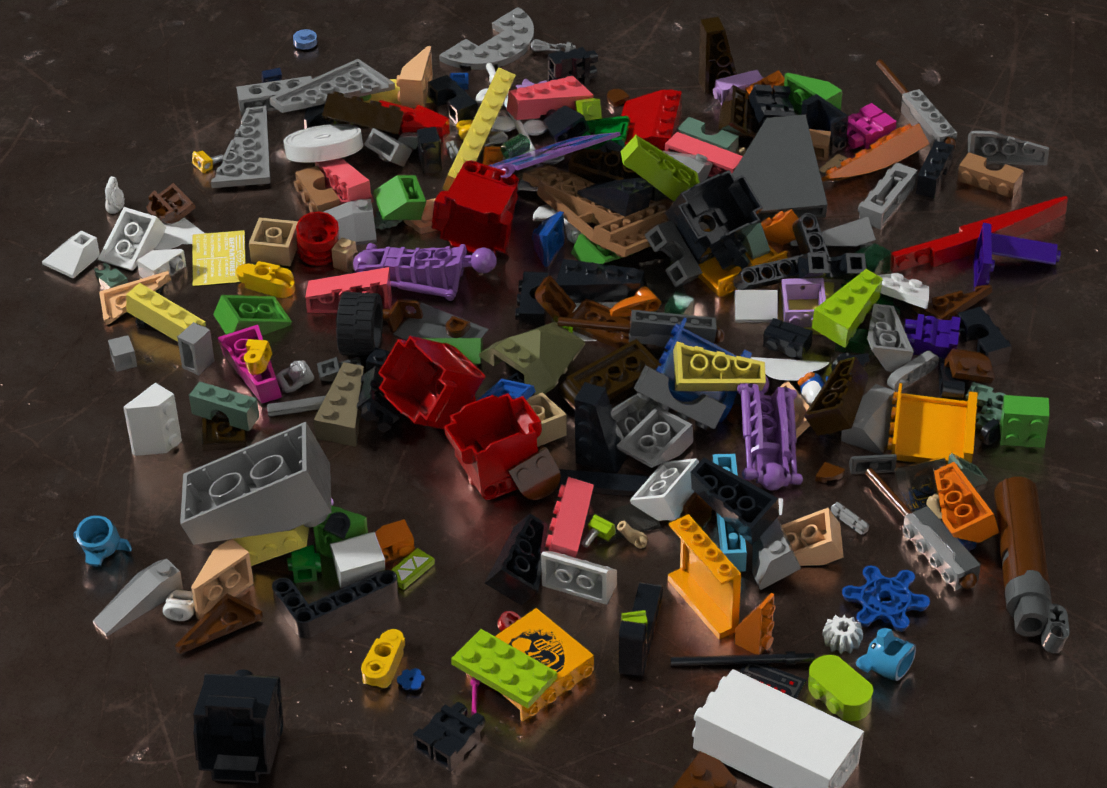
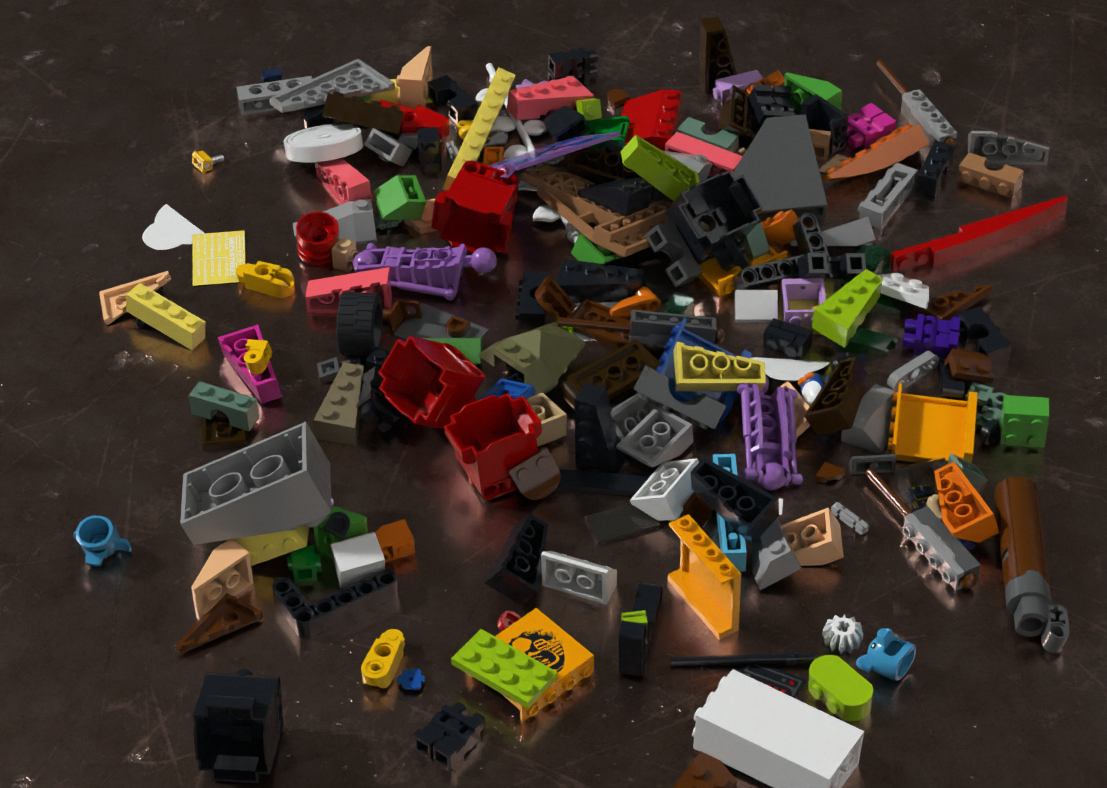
(74, 254): white slope -> none
(110, 278): sand green plate -> none
(114, 196): white piece -> none
(122, 353): light grey brick -> none
(132, 238): white slope -> none
(139, 596): light grey wedge -> none
(153, 422): white slope -> none
(161, 261): white slope -> none
(170, 204): reddish brown slope -> none
(179, 609): white piece -> none
(196, 348): light grey brick -> none
(242, 311): bright green slope -> none
(247, 154): light grey wing -> none
(273, 241): tan brick -> none
(295, 406): light grey axle -> none
(298, 372): light grey piece -> none
(305, 39): medium blue wheel -> none
(313, 190): medium nougat arch -> none
(413, 567): lime tile -> none
(461, 79): blue tile -> none
(474, 683): dark pink hinge -> none
(511, 43): light grey plate -> none
(515, 146): clear green brick -> none
(538, 45): light grey piece -> none
(549, 238): blue slope -> none
(570, 517): coral brick -> none
(599, 527): lime piece -> none
(632, 535): tan arm -> none
(756, 628): orange slope -> none
(882, 587): blue plate -> none
(888, 338): light grey wedge -> none
(1008, 246): dark purple piece -> none

